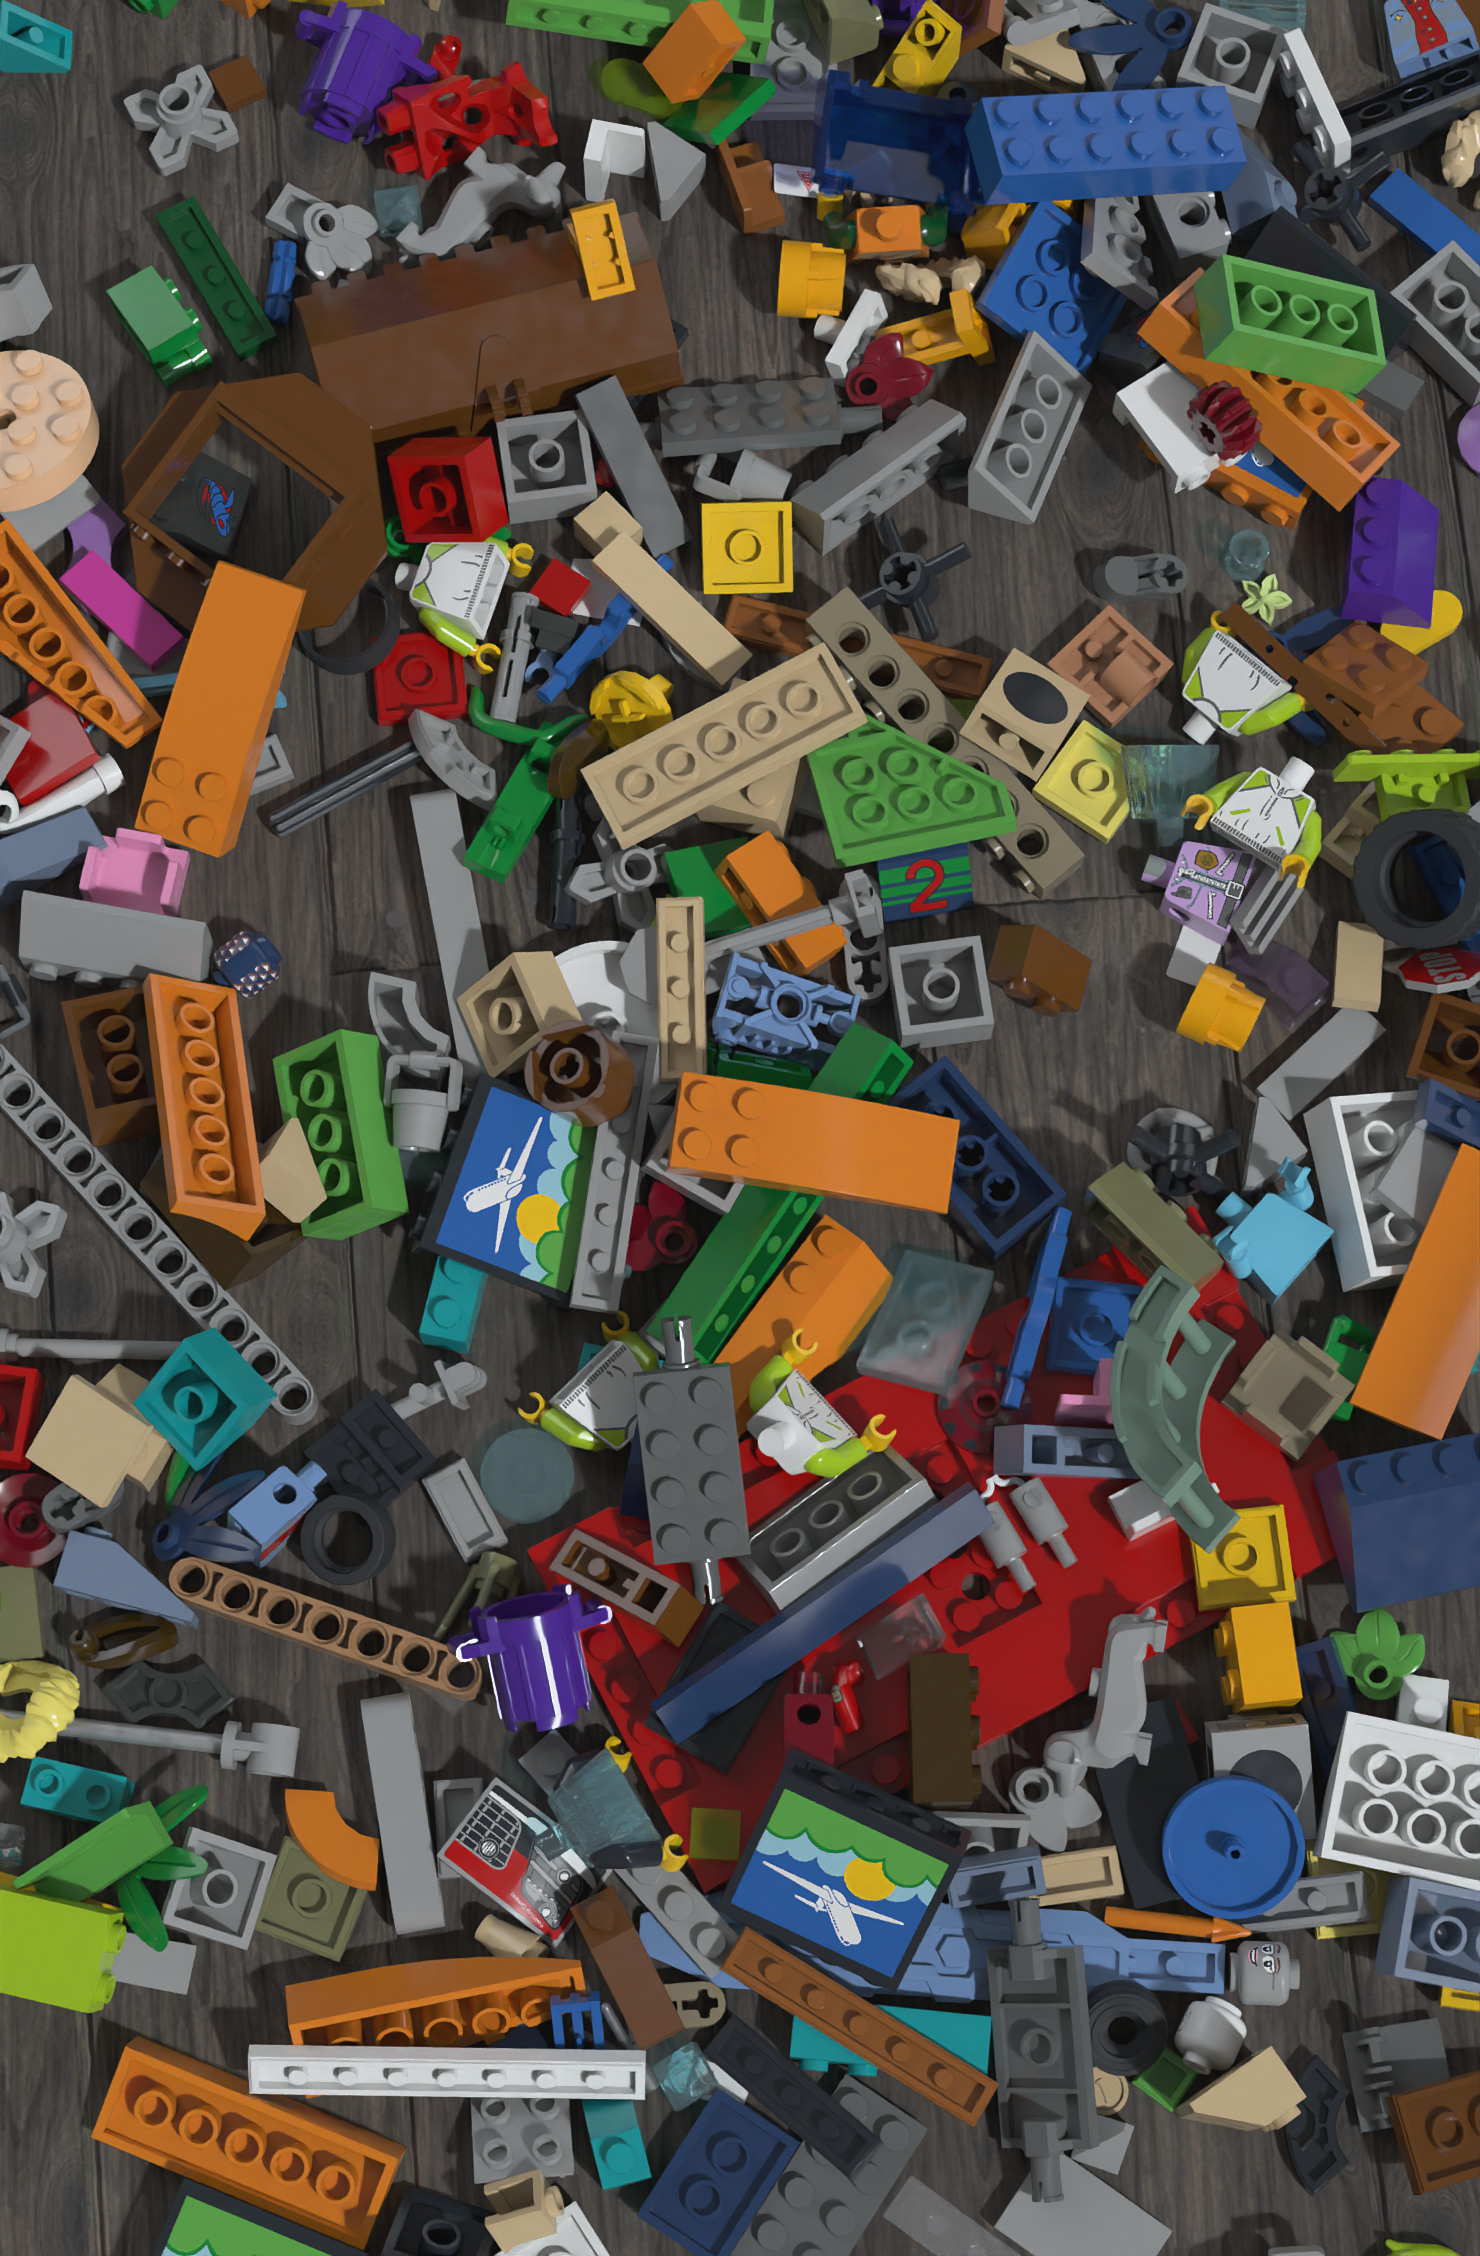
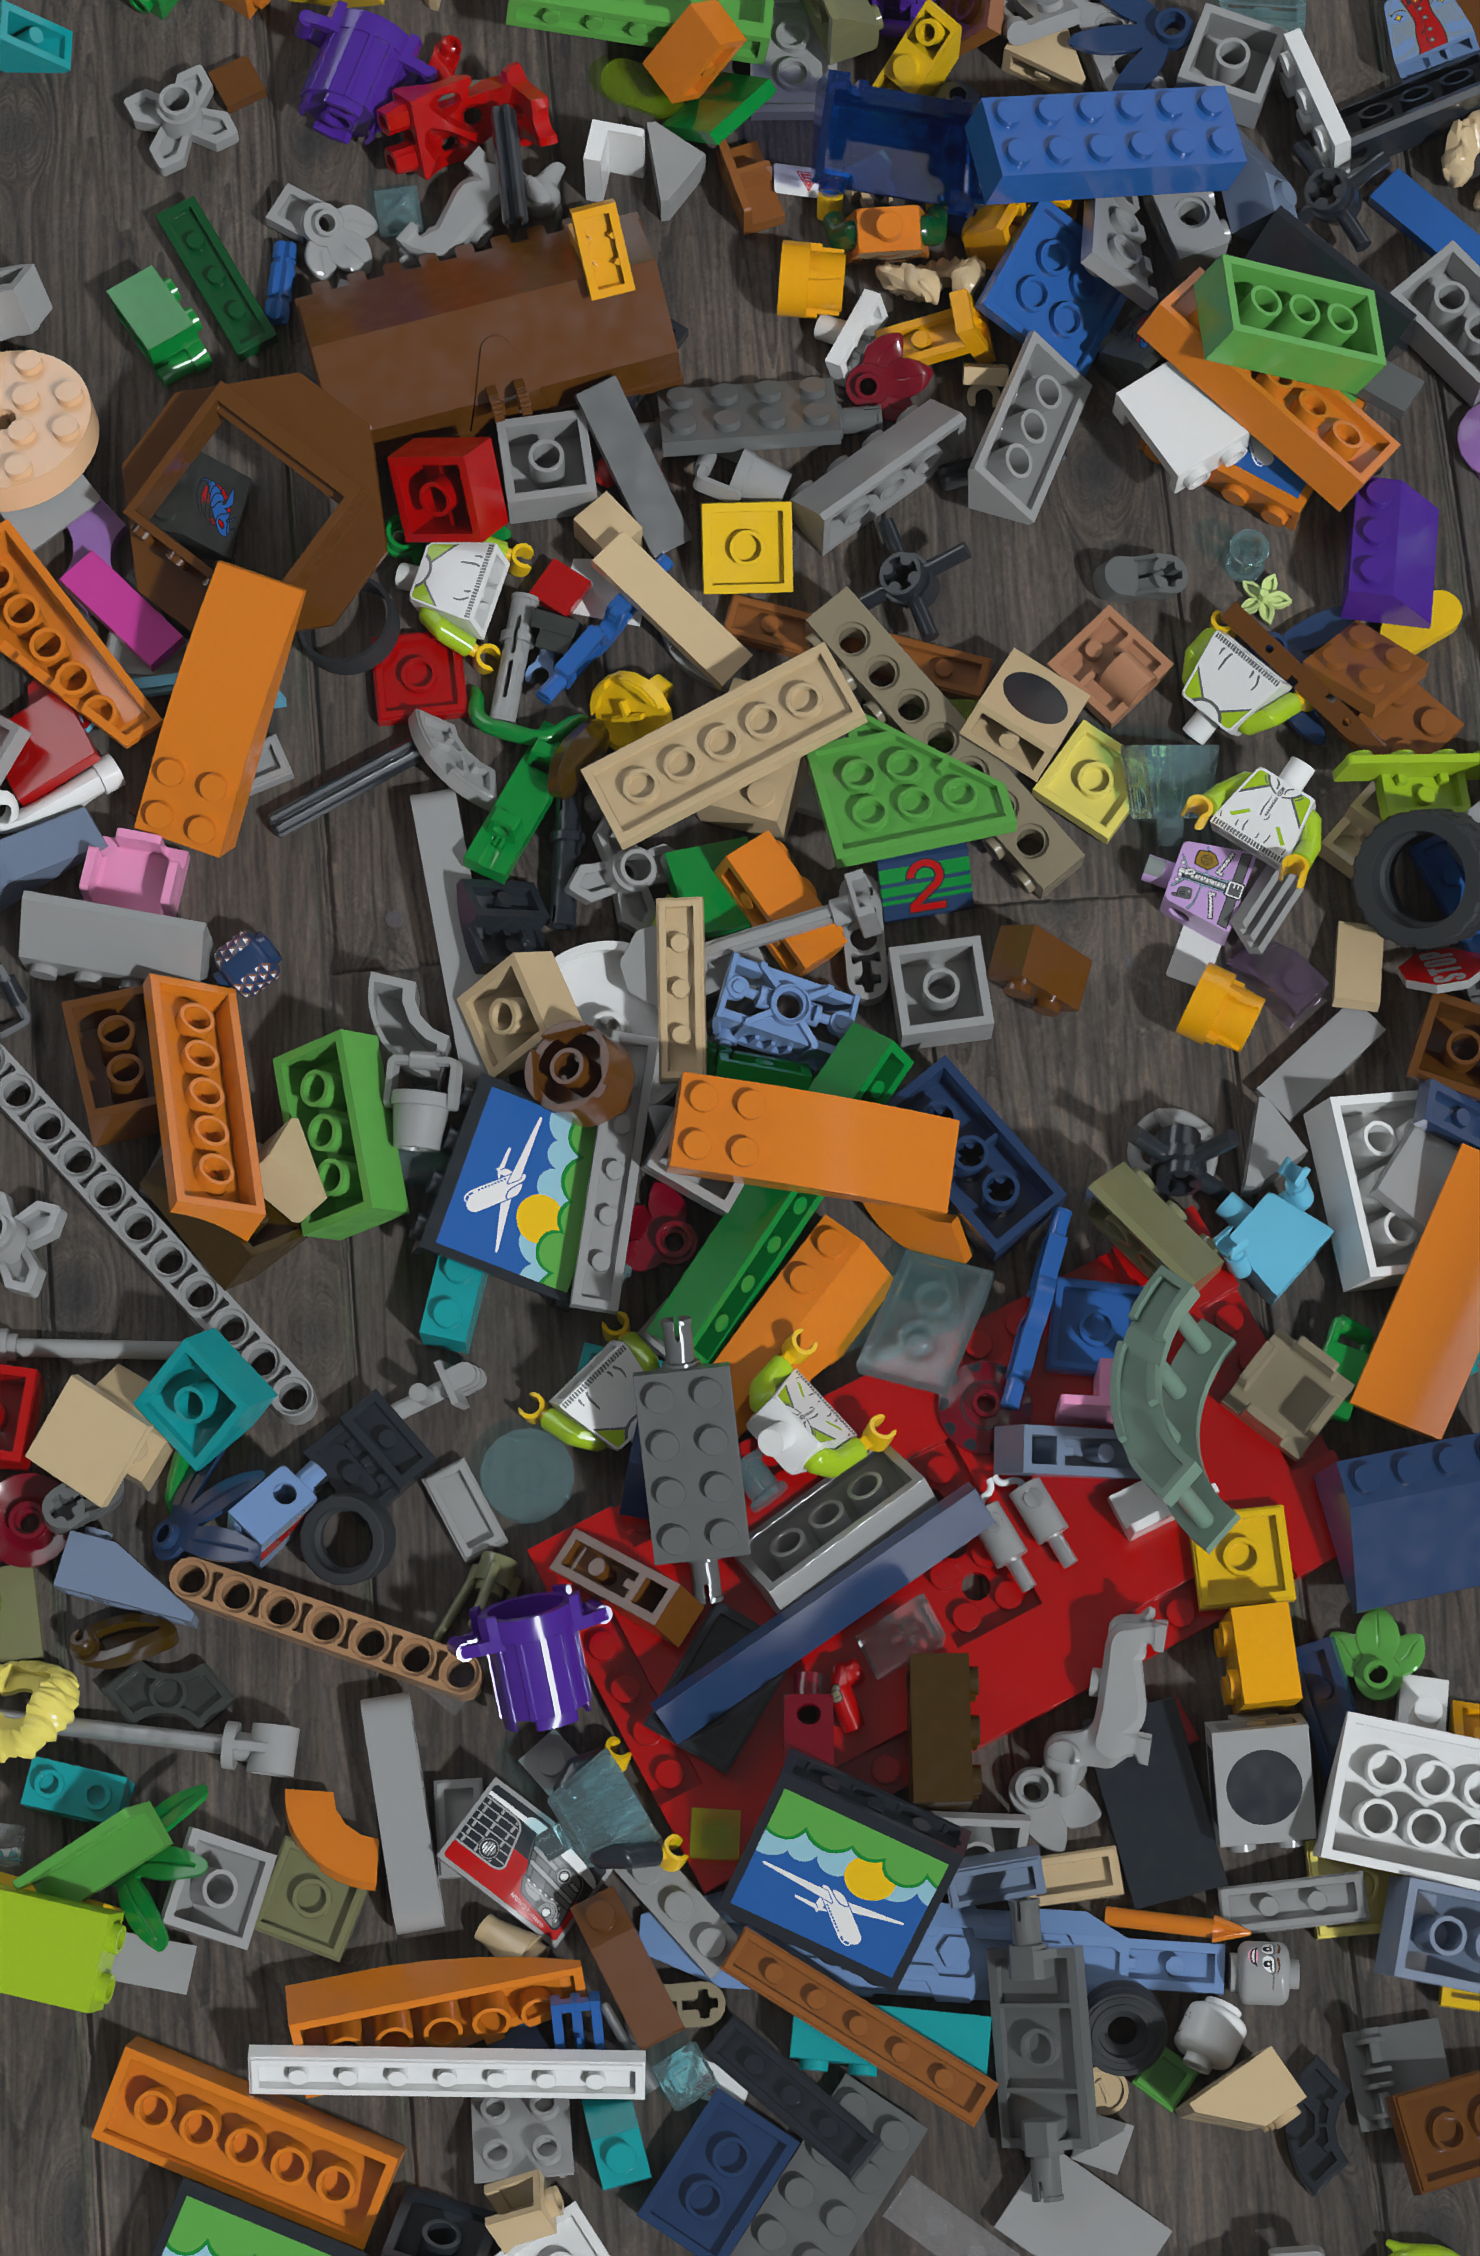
(500, 920): none -> black slope
(509, 166): none -> black axle
(759, 1481): none -> clear light blue bush
(923, 1231): none -> orange tile
(984, 376): none -> tan tile
(1224, 420): dark red gear -> none
(1233, 1847): blue piece -> none

